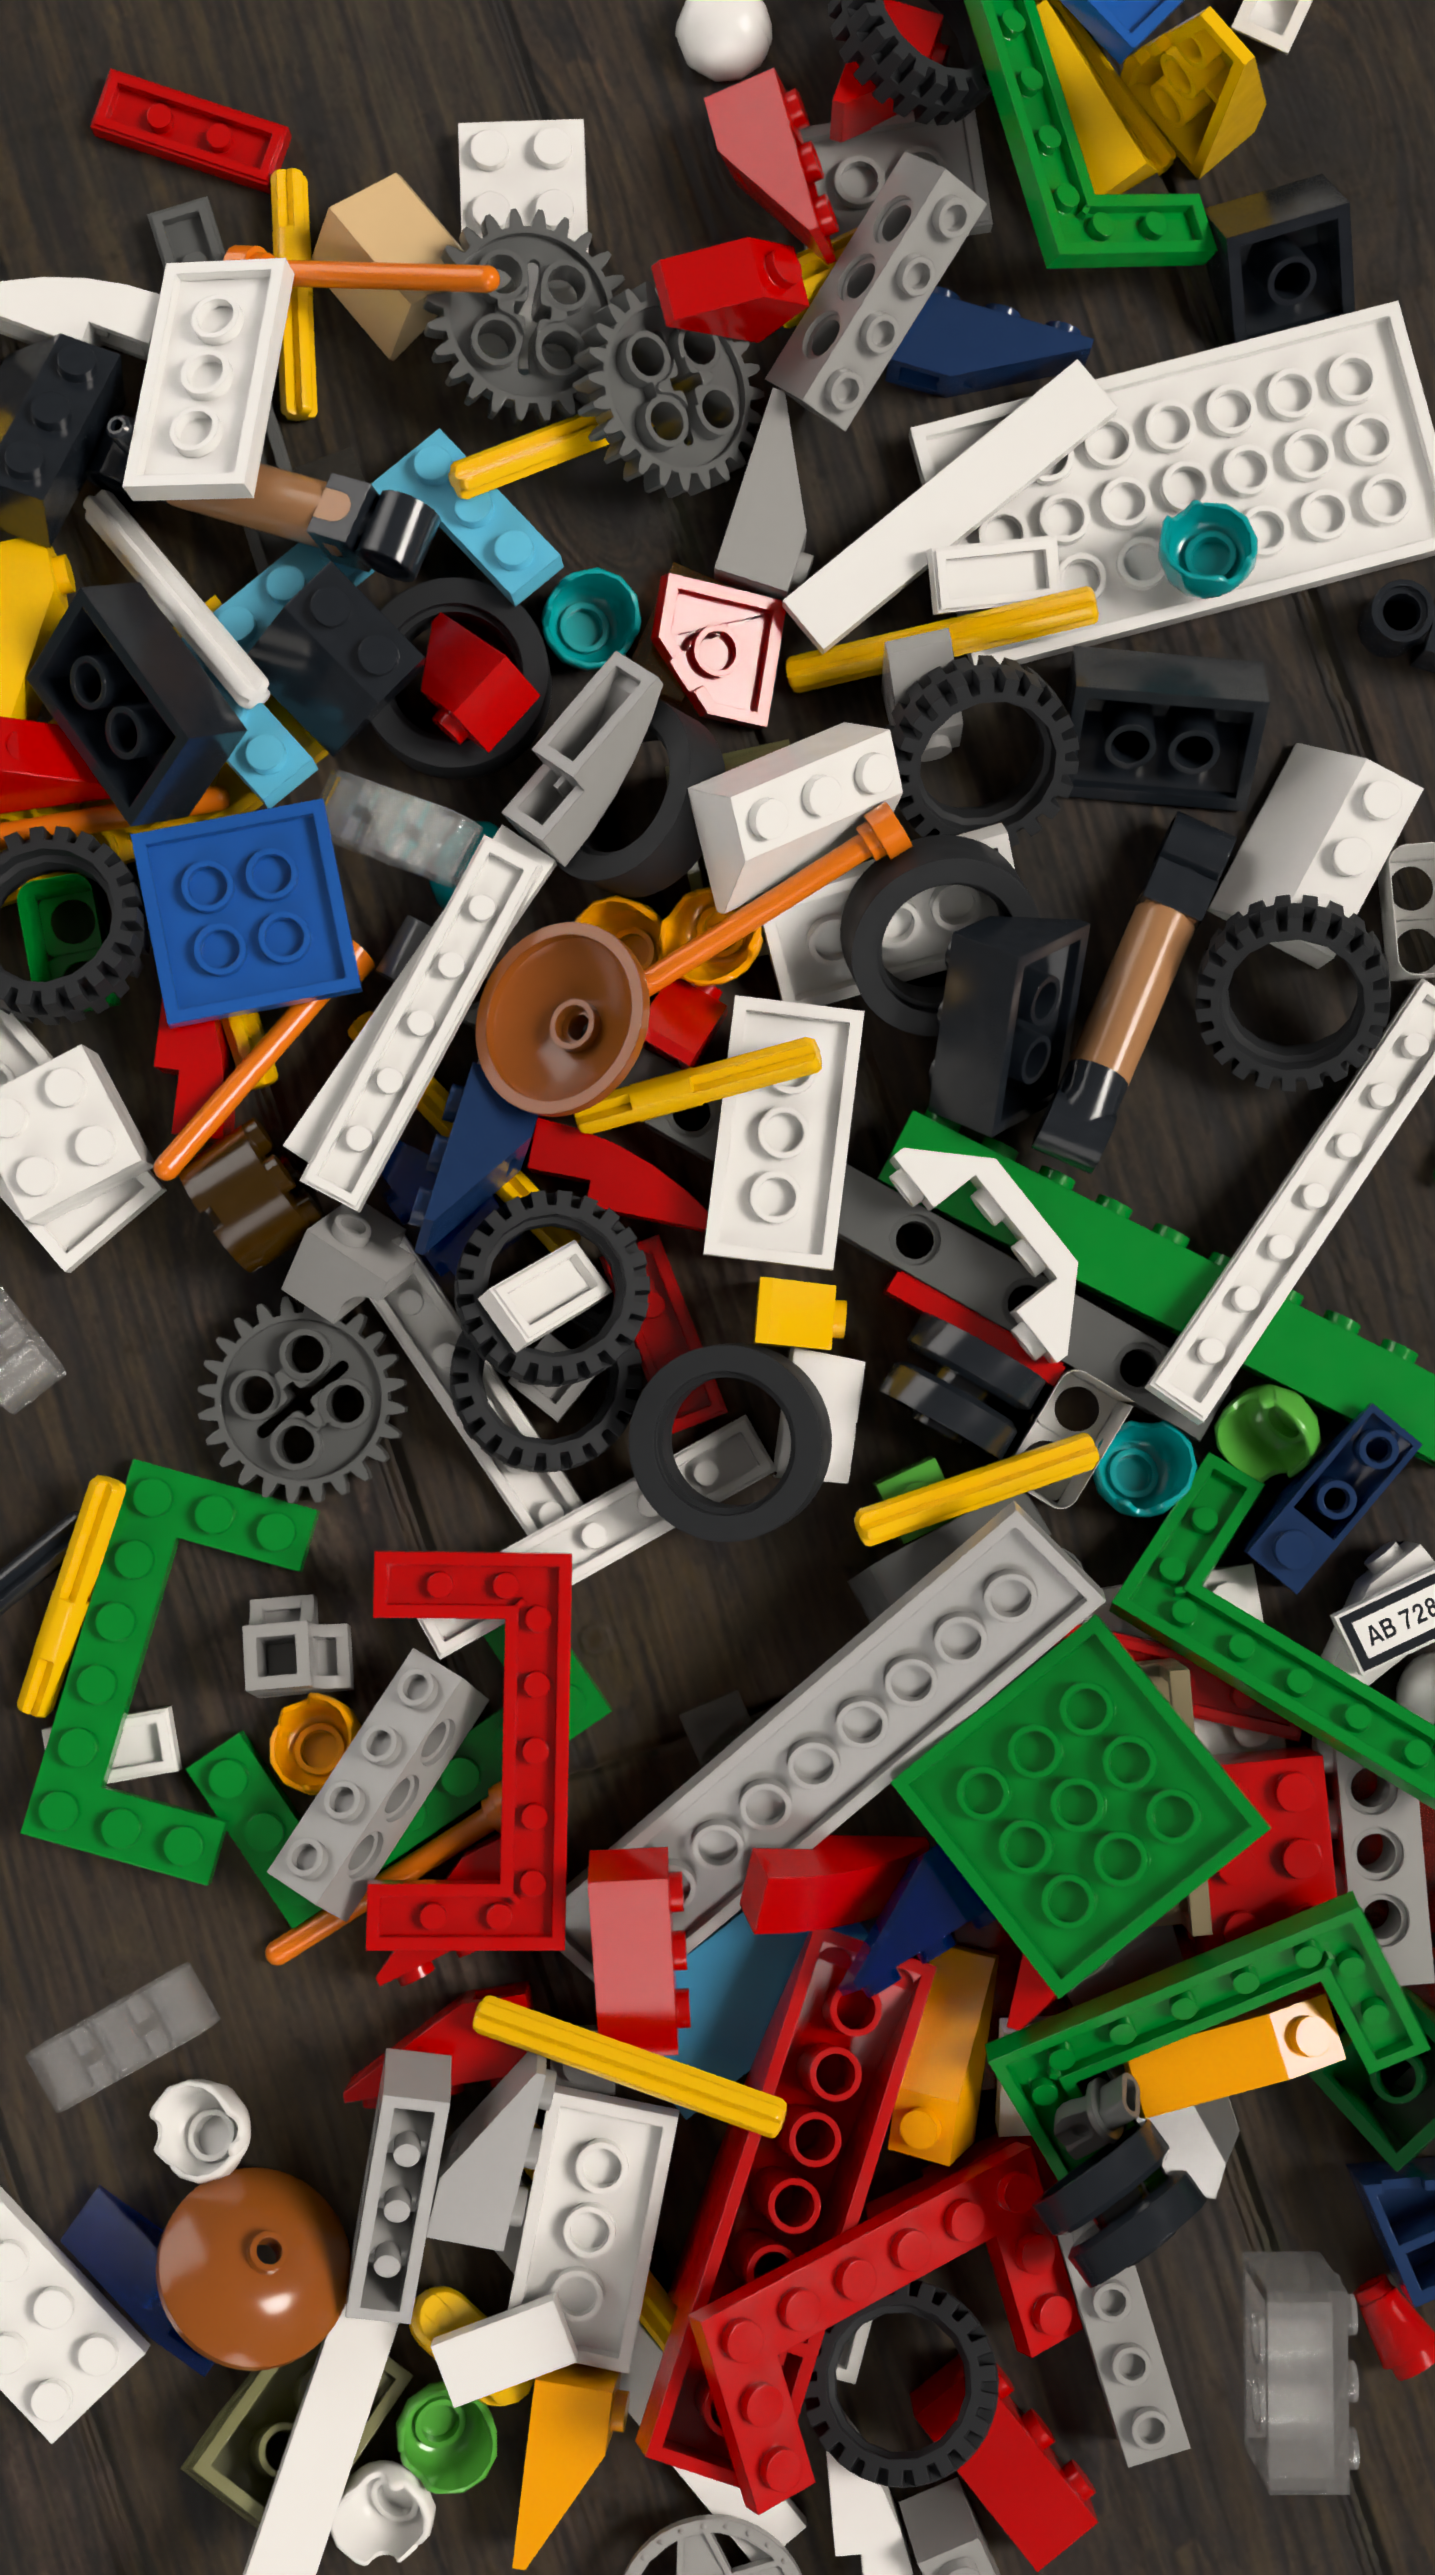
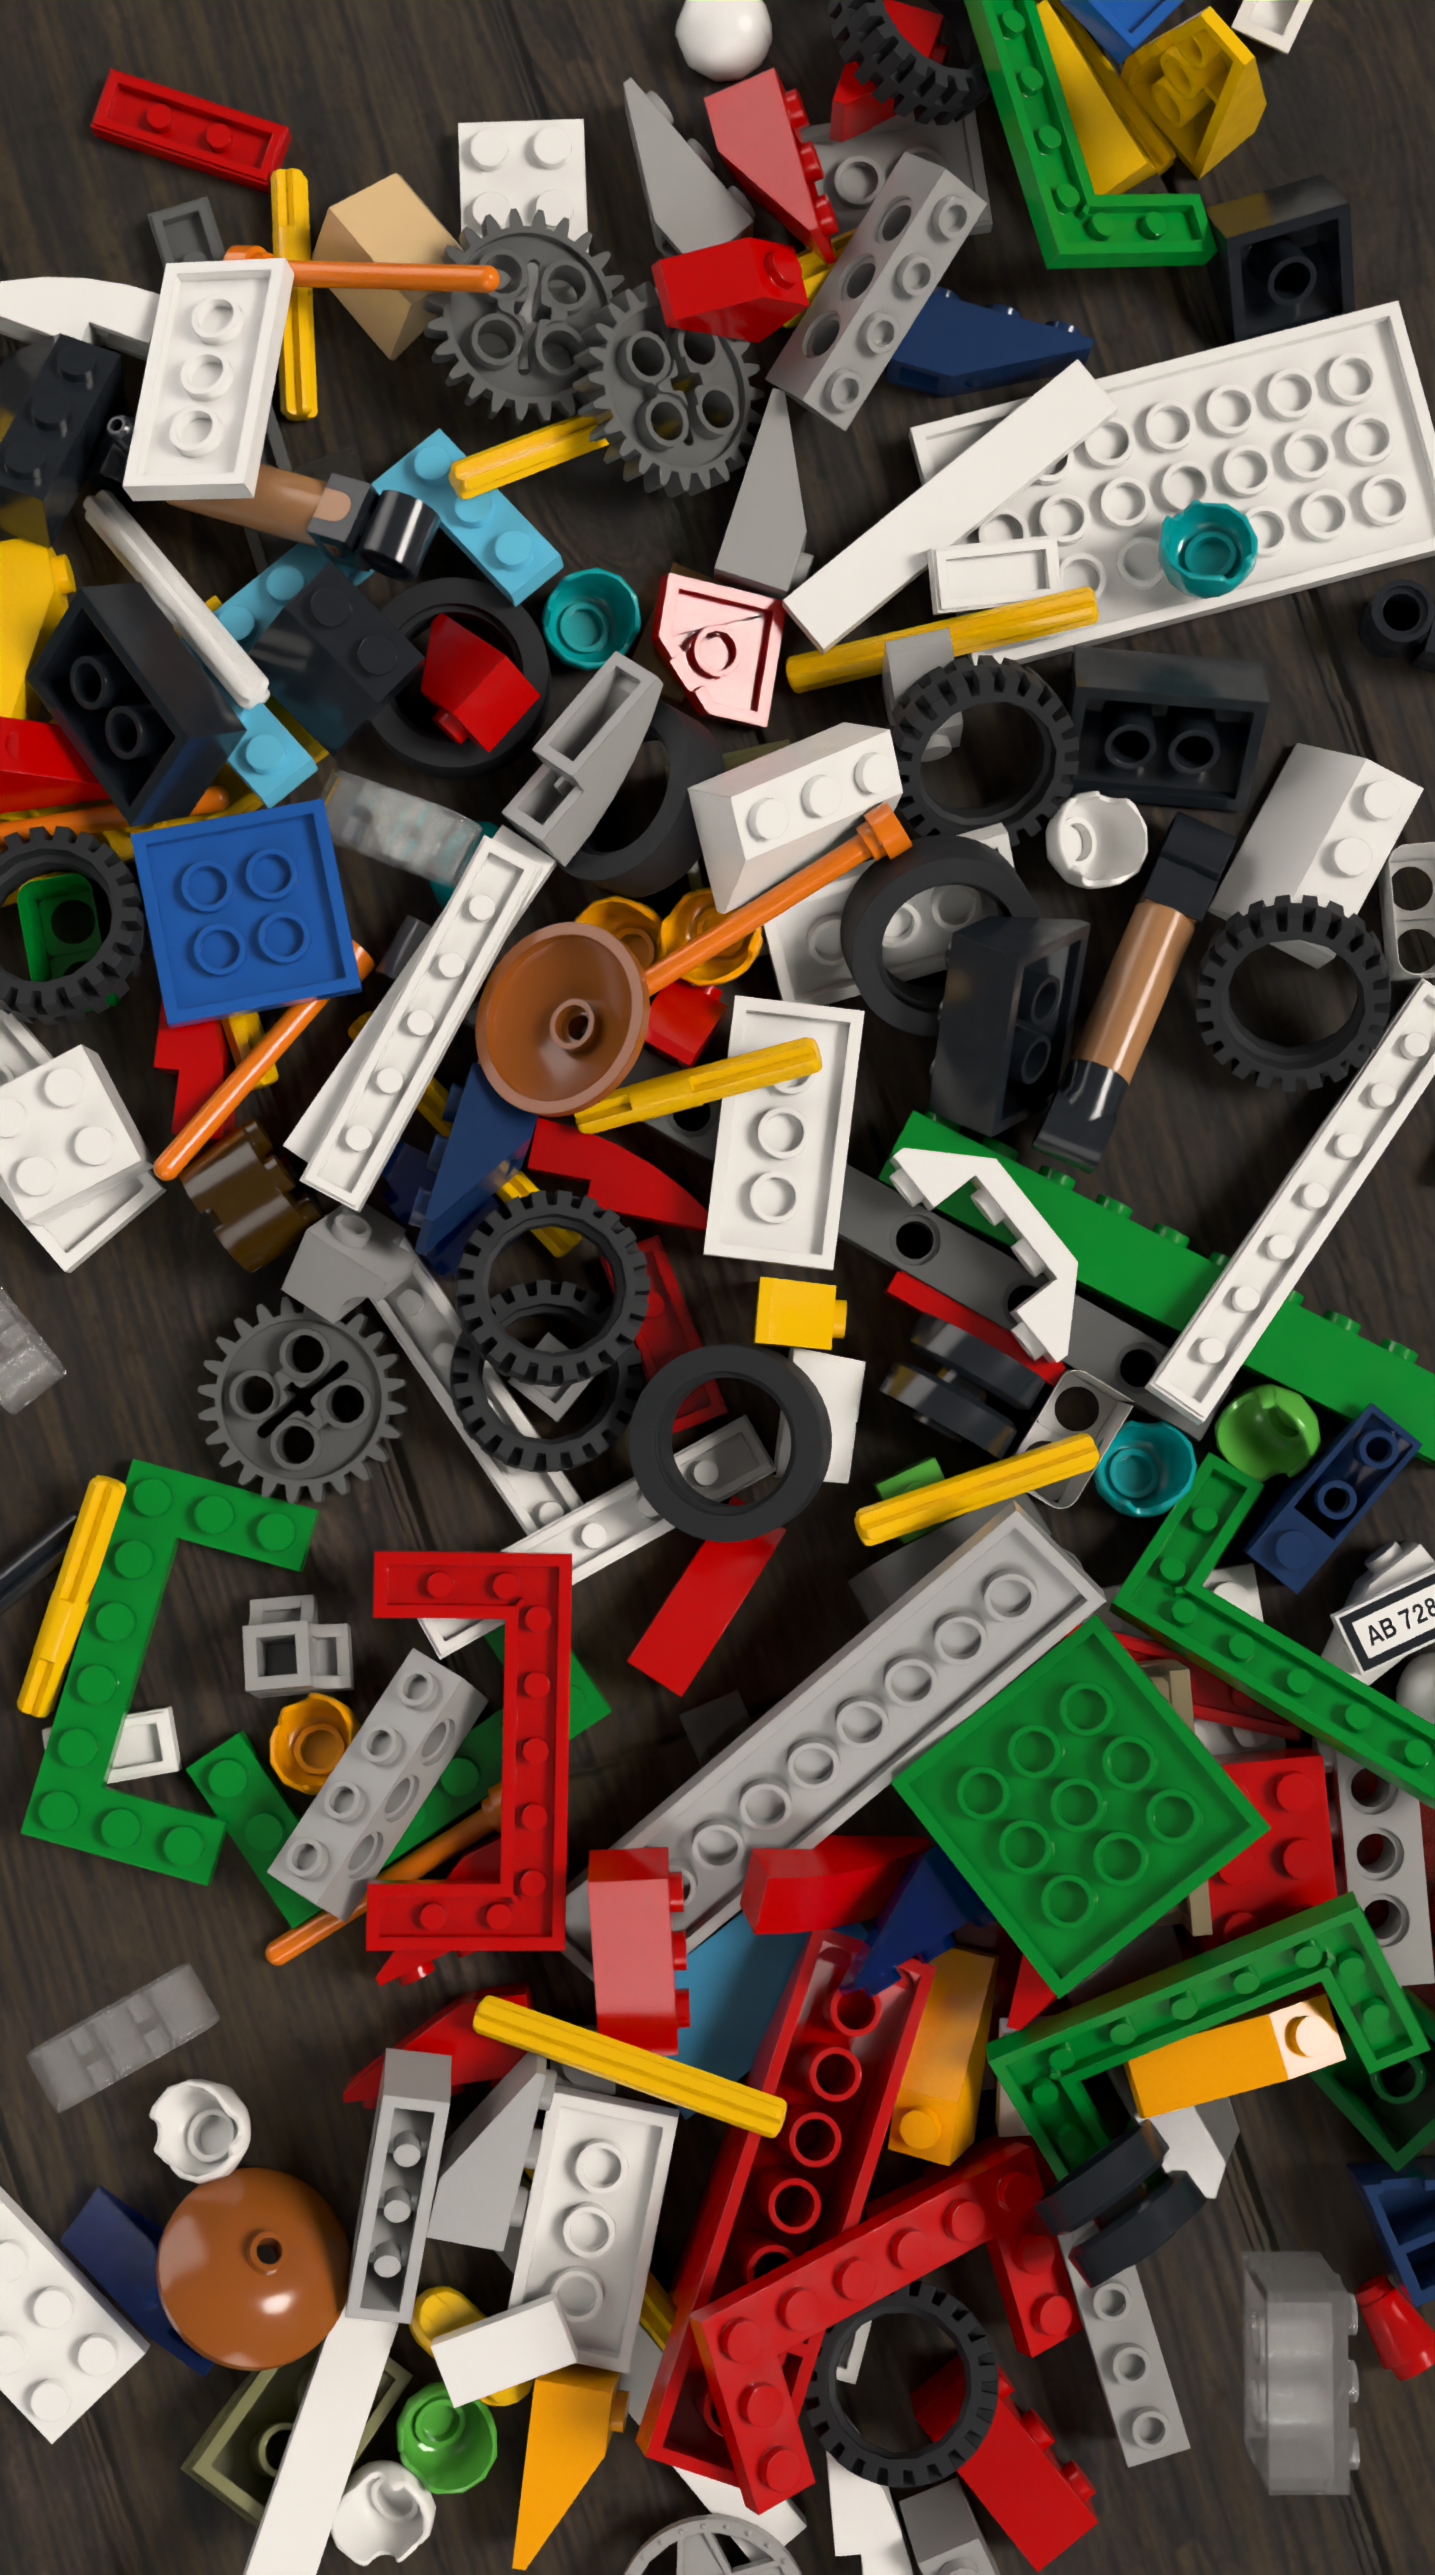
(544, 1295): white tile -> none
(682, 194): none -> light grey slope
(701, 1607): none -> red slope
(1096, 840): none -> white hair
(1099, 2116): dark grey piece -> none

